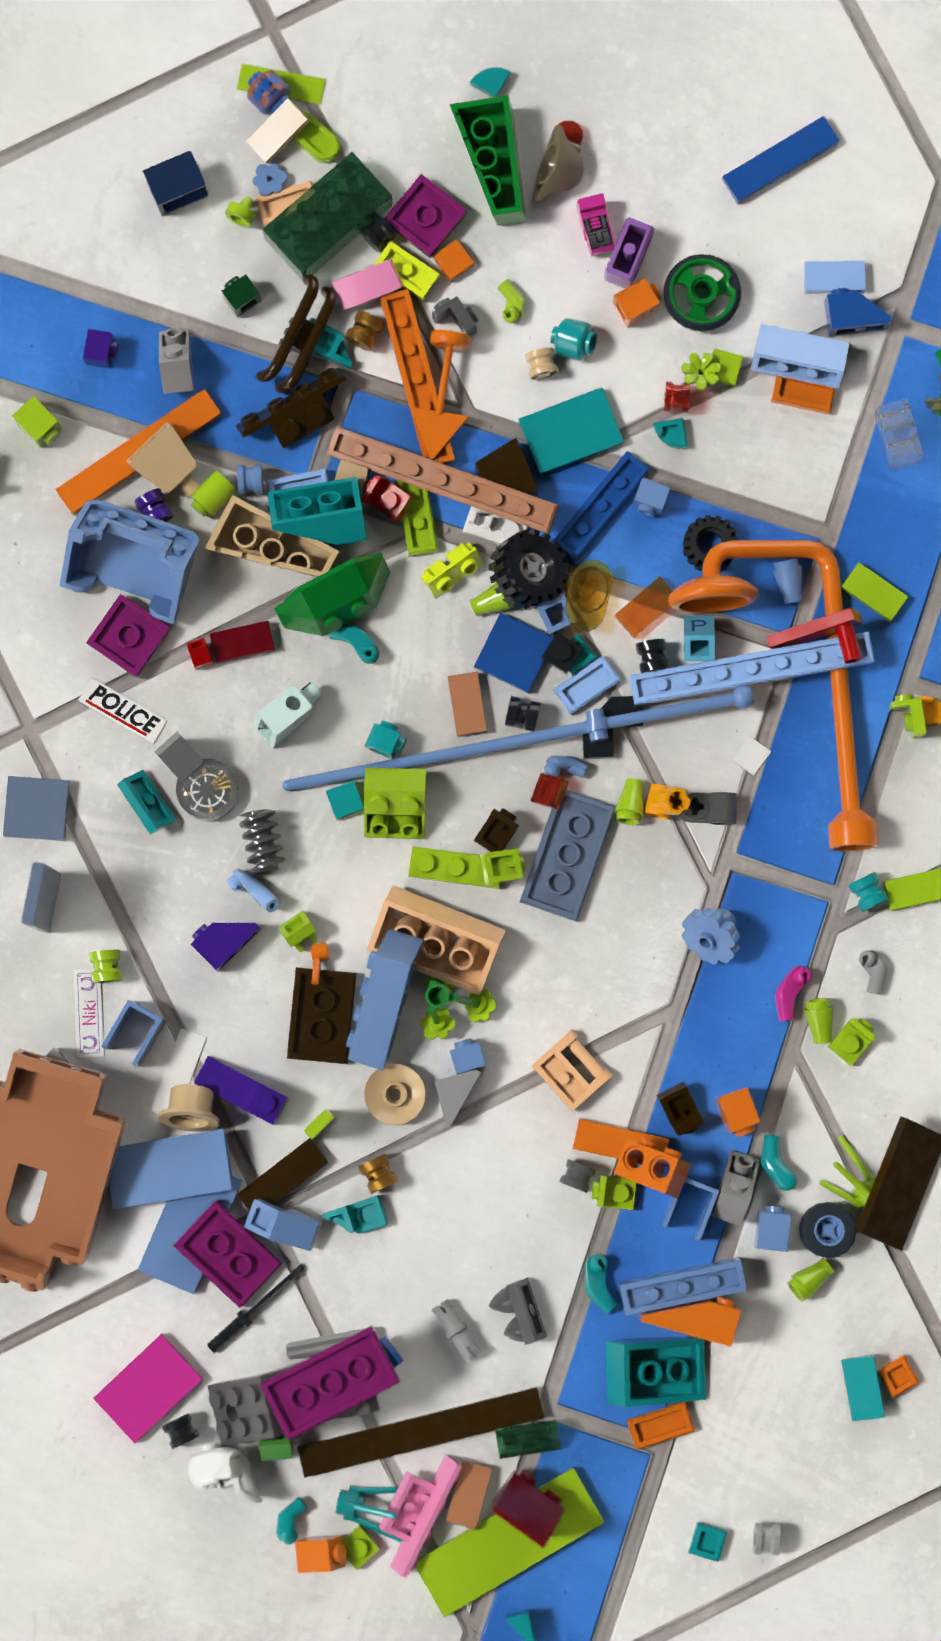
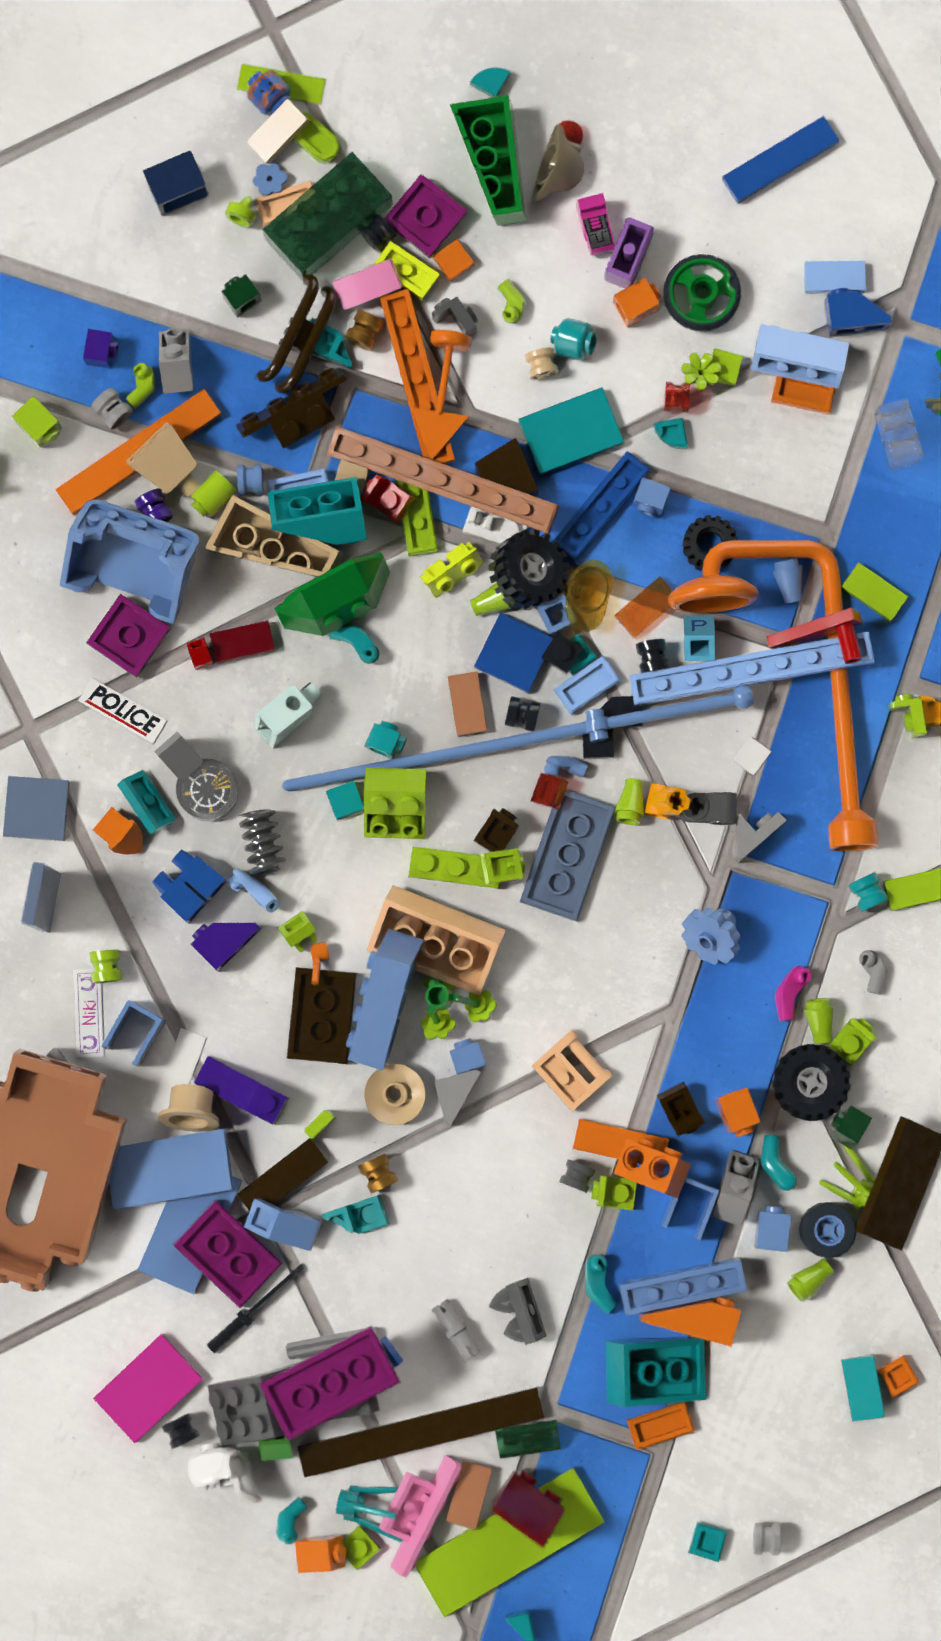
(112, 408): none -> light grey wheel
(121, 834): none -> orange tile
(144, 385): none -> lime arm
(179, 895): none -> blue hips
(748, 839): none -> light grey slope
(825, 1088): none -> black wheel
(849, 1126): none -> dark green plate

